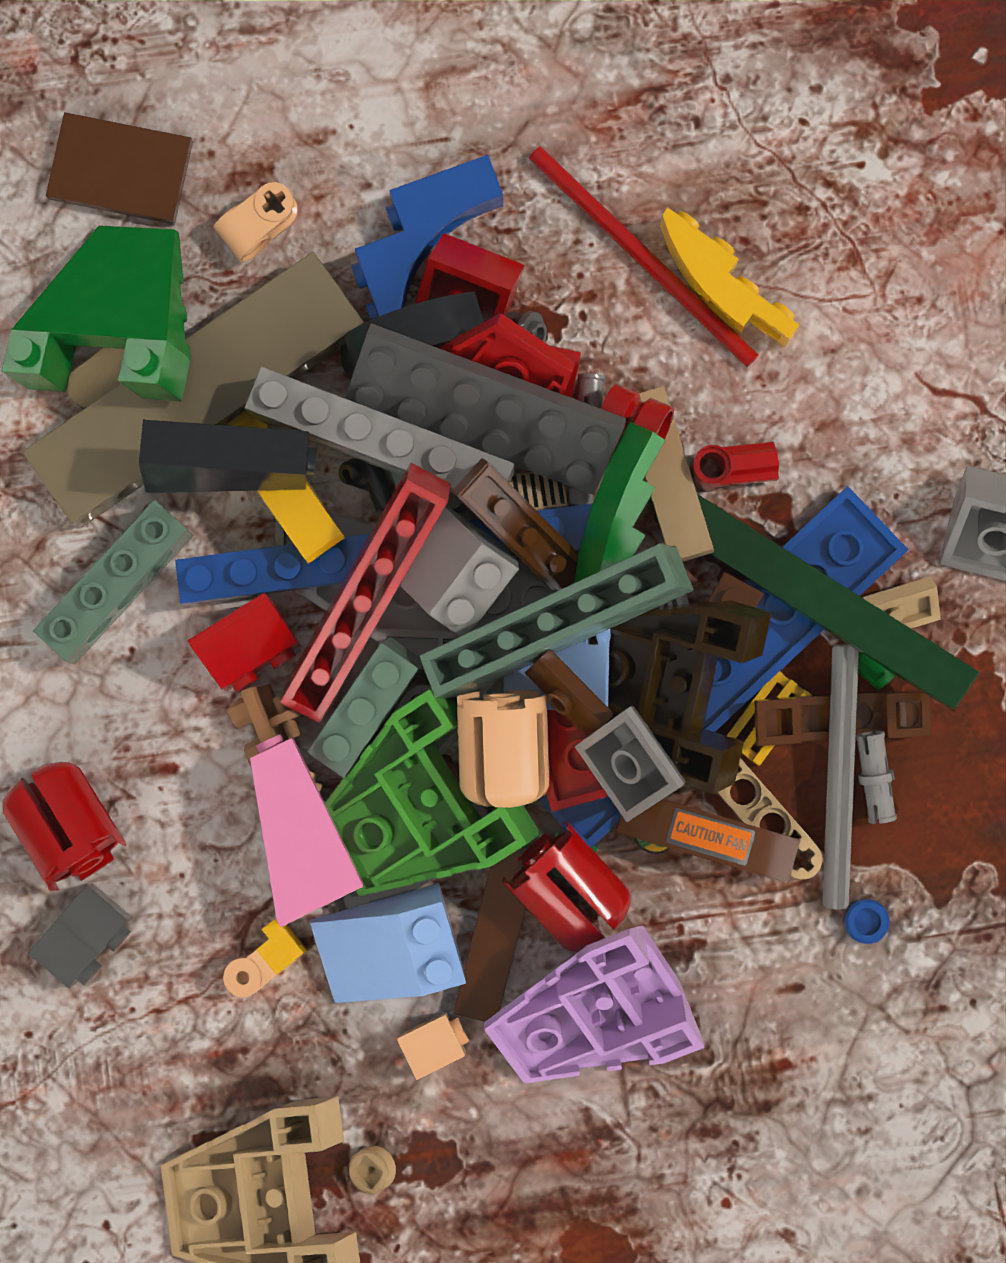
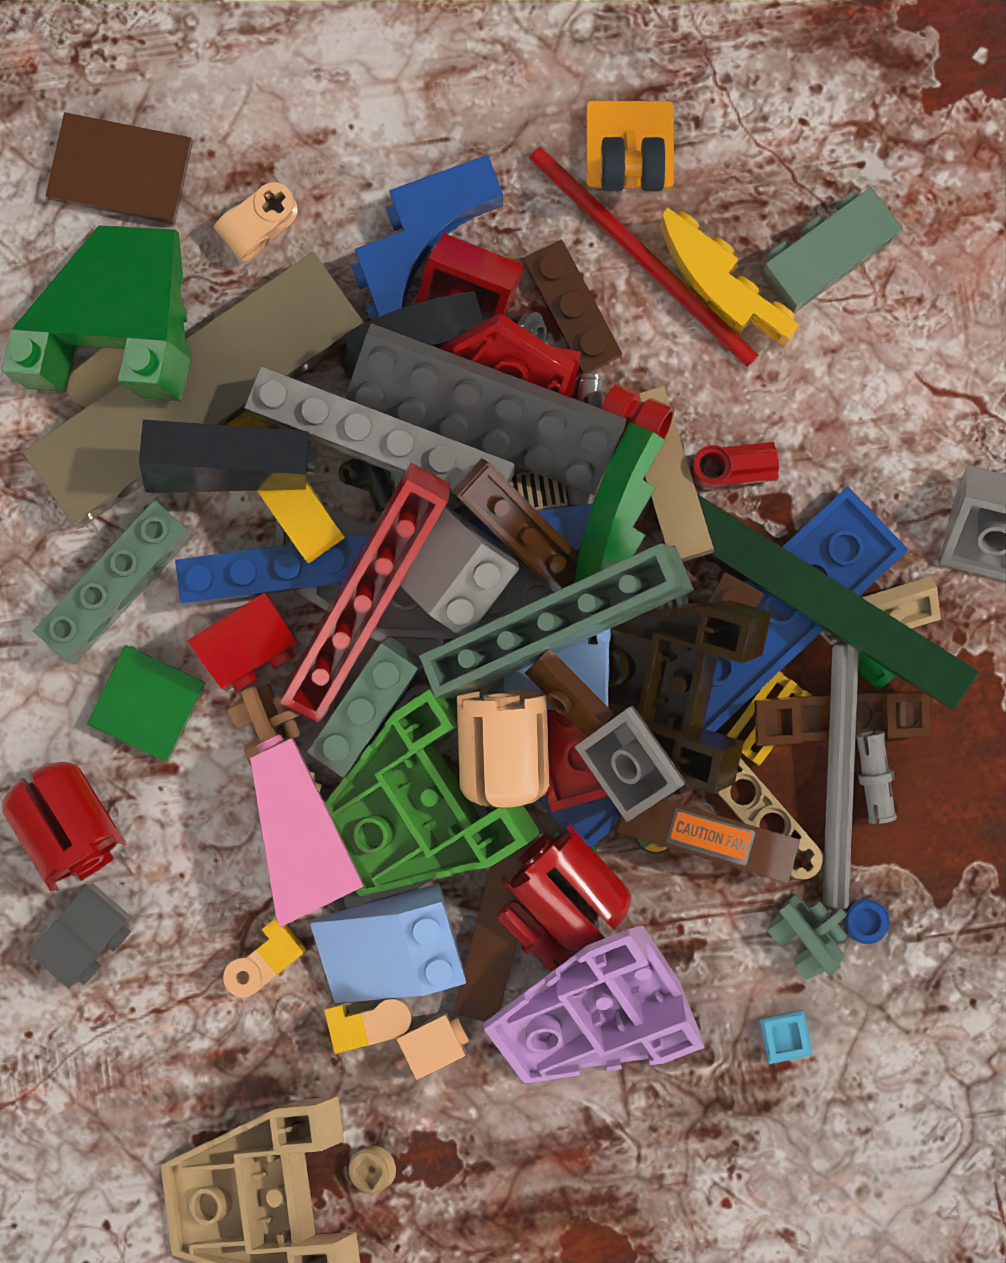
(146, 703): none -> green tile
(369, 1026): none -> leg
(532, 935): none -> red axle
(572, 306): none -> reddish brown plate
(630, 145): none -> light orange plate
(785, 1036): none -> medium azure tile
(821, 951): none -> sand green hips
(830, 249): none -> sand green brick

